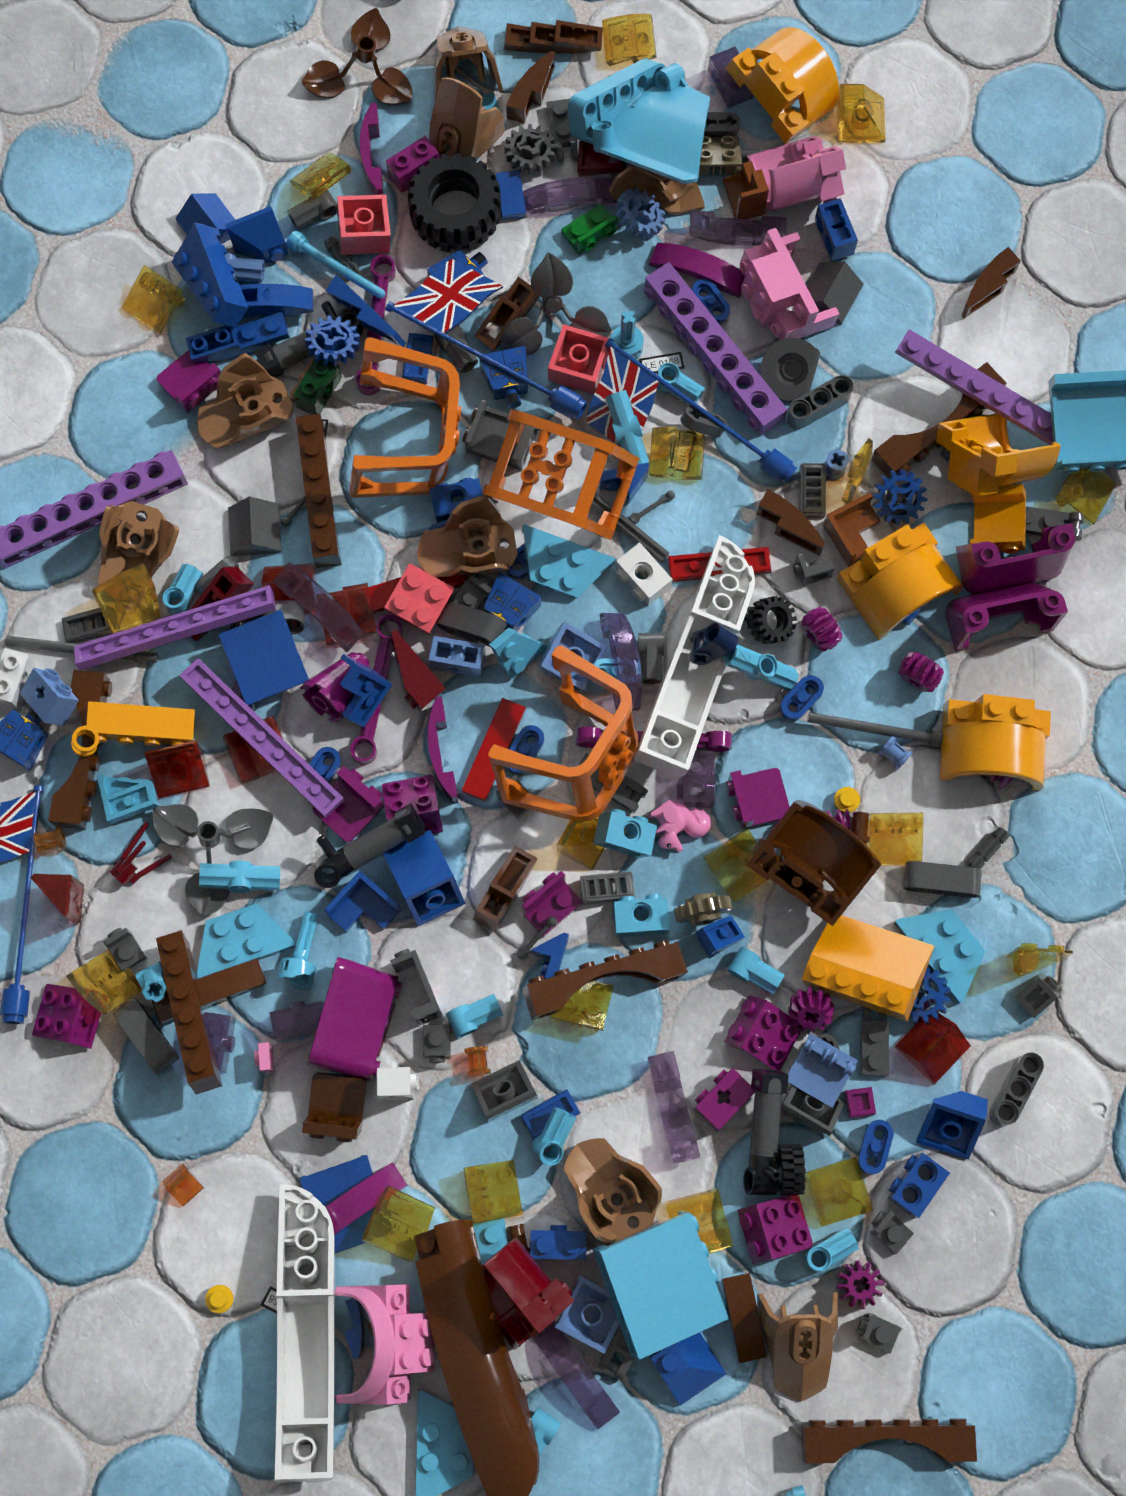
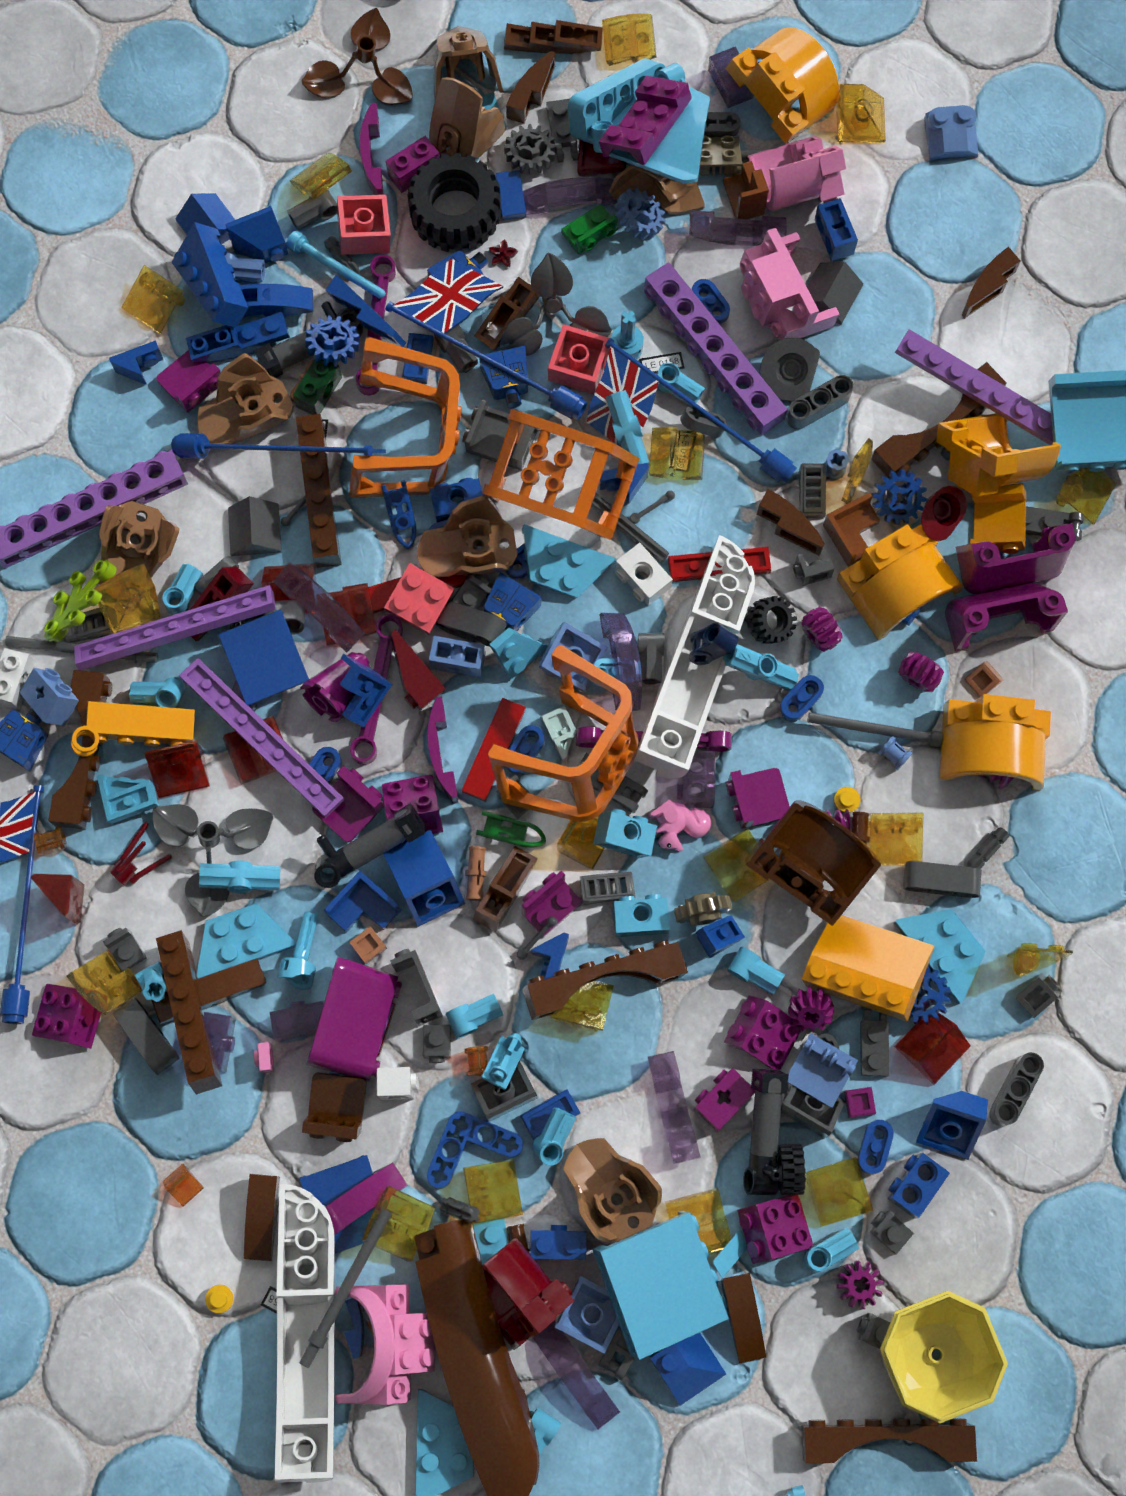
(78, 600): none -> lime plant
(131, 361): none -> blue slope
(157, 692): none -> medium azure piece
(197, 447): none -> blue flag
(261, 1217): none -> reddish brown slope
(318, 1337): none -> dark grey bar
(368, 945): none -> nougat plate
(401, 520): none -> blue piece
(459, 1210): none -> dark grey axle
(471, 1135): none -> blue beam
(475, 873): none -> nougat pin
(503, 253): none -> dark red plant
(504, 1061): none -> medium azure hinge
(516, 833): none -> green piece
(560, 729): none -> light aqua slope
(649, 118): none -> magenta piece
(699, 265): magenta slope -> none
(730, 1254): none -> medium azure sticker
(799, 1348): medium nougat piece -> none
(943, 512): none -> dark red piece
(951, 132): none -> medium blue slope
(968, 1364): none -> light yellow rock
(984, 678): none -> nougat slope

